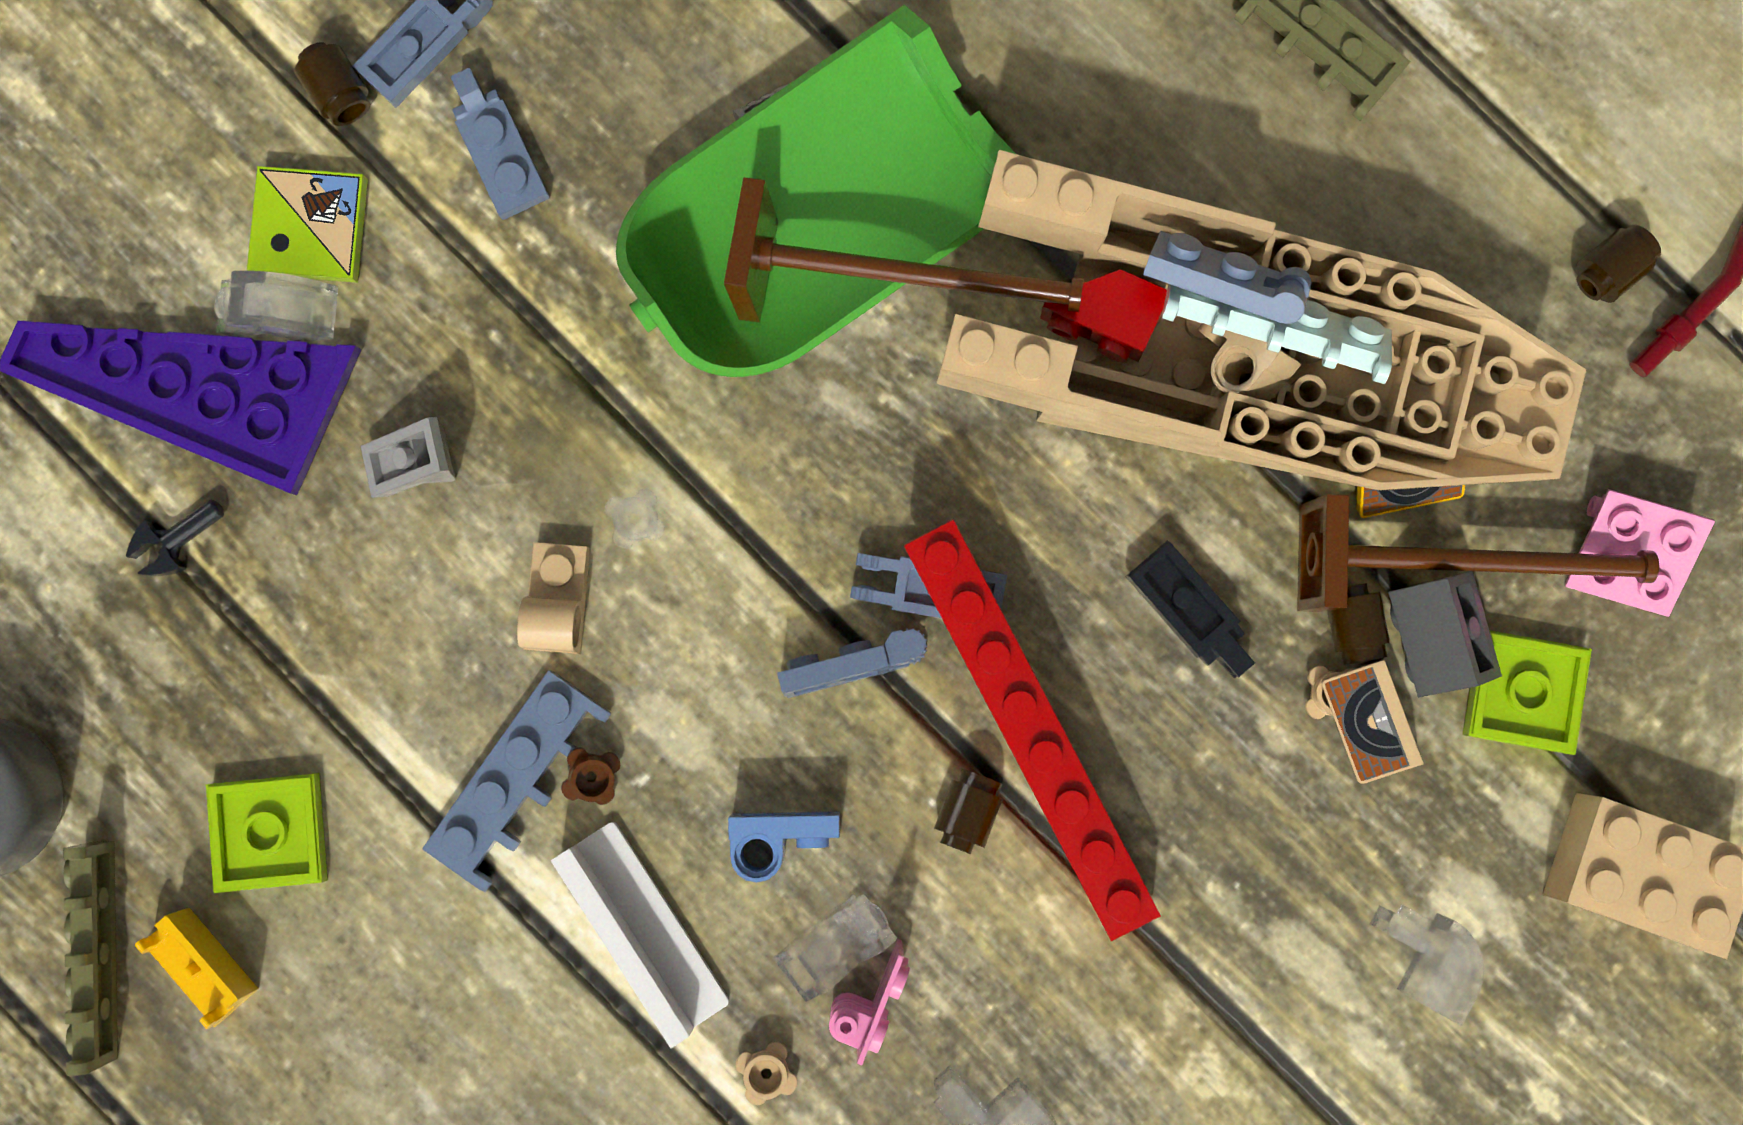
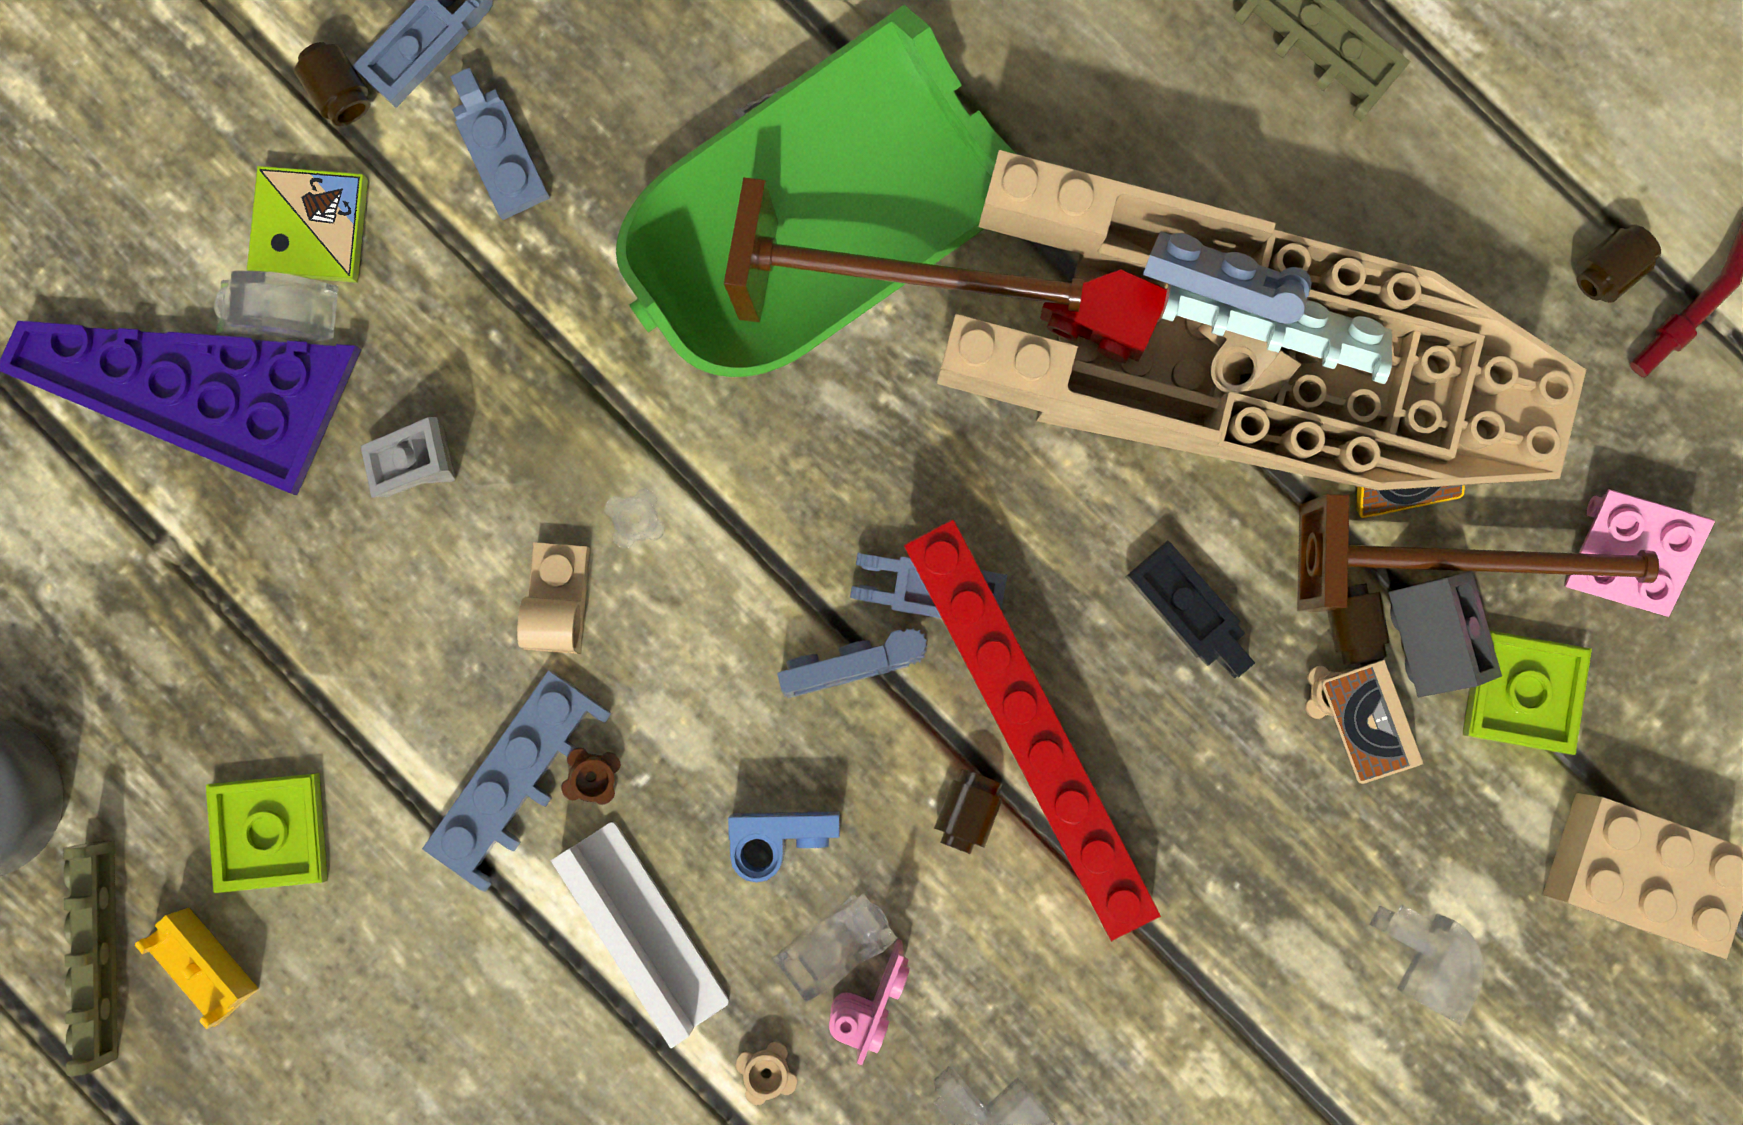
(172, 539): black bar -> none

